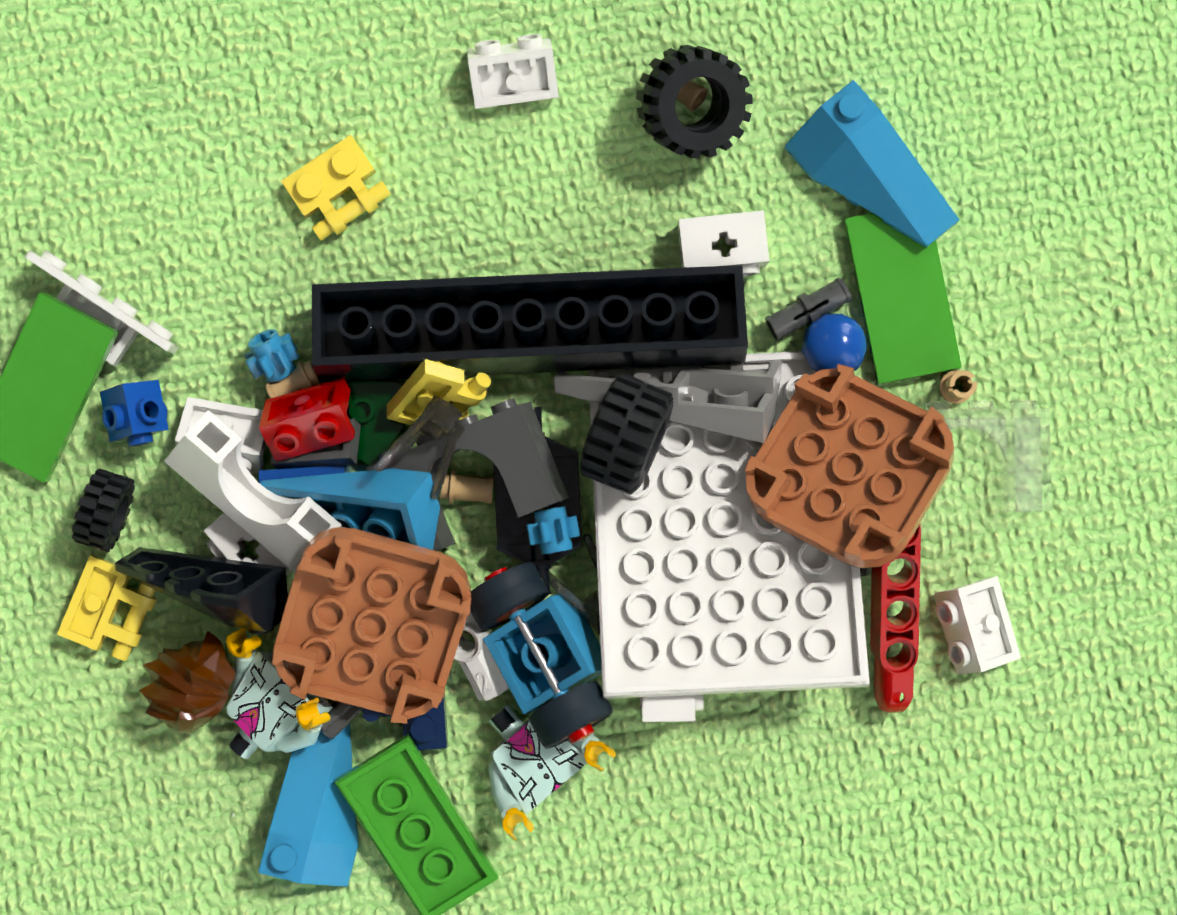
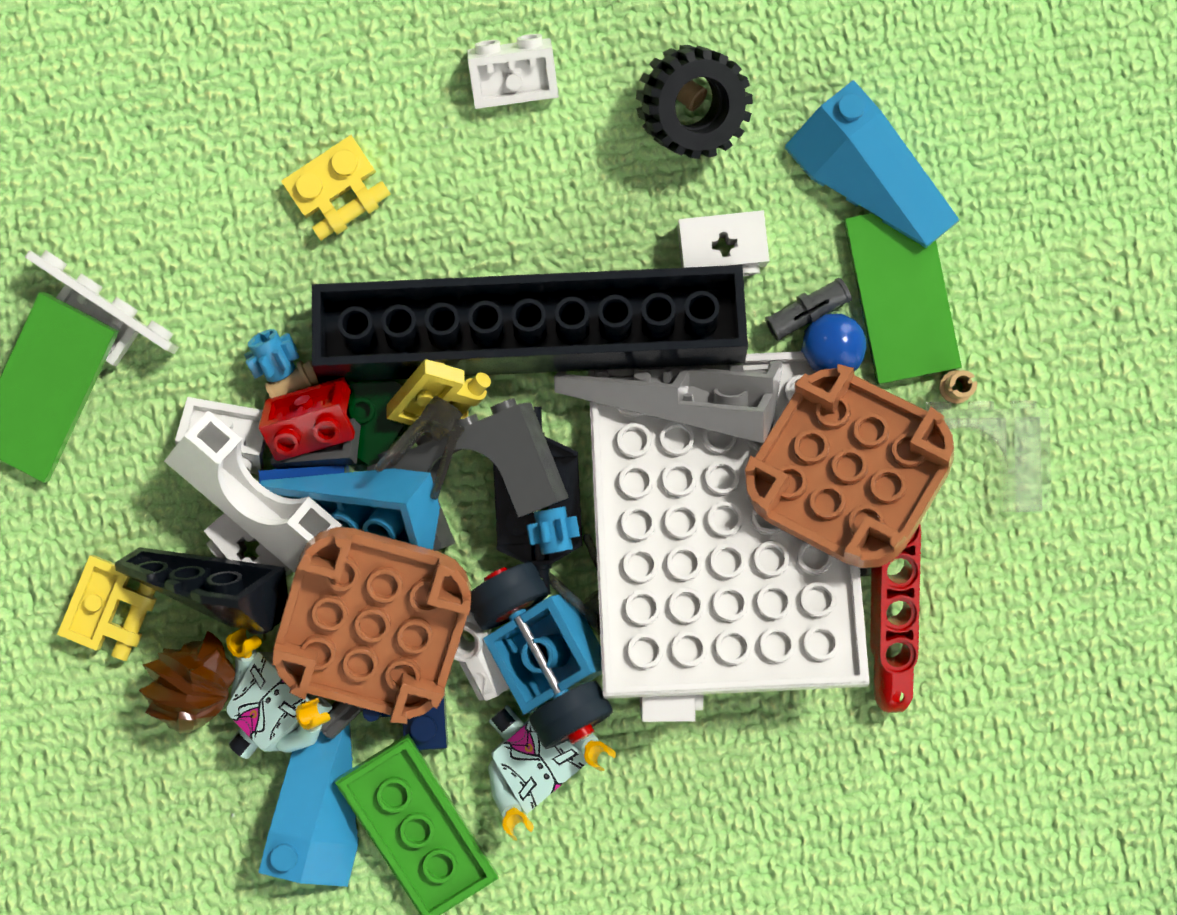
(103, 510): black tyre -> none
(134, 412): blue brick -> none
(467, 488): tan pin -> none
(626, 433): black tyre -> none
(976, 626): white bracket -> none

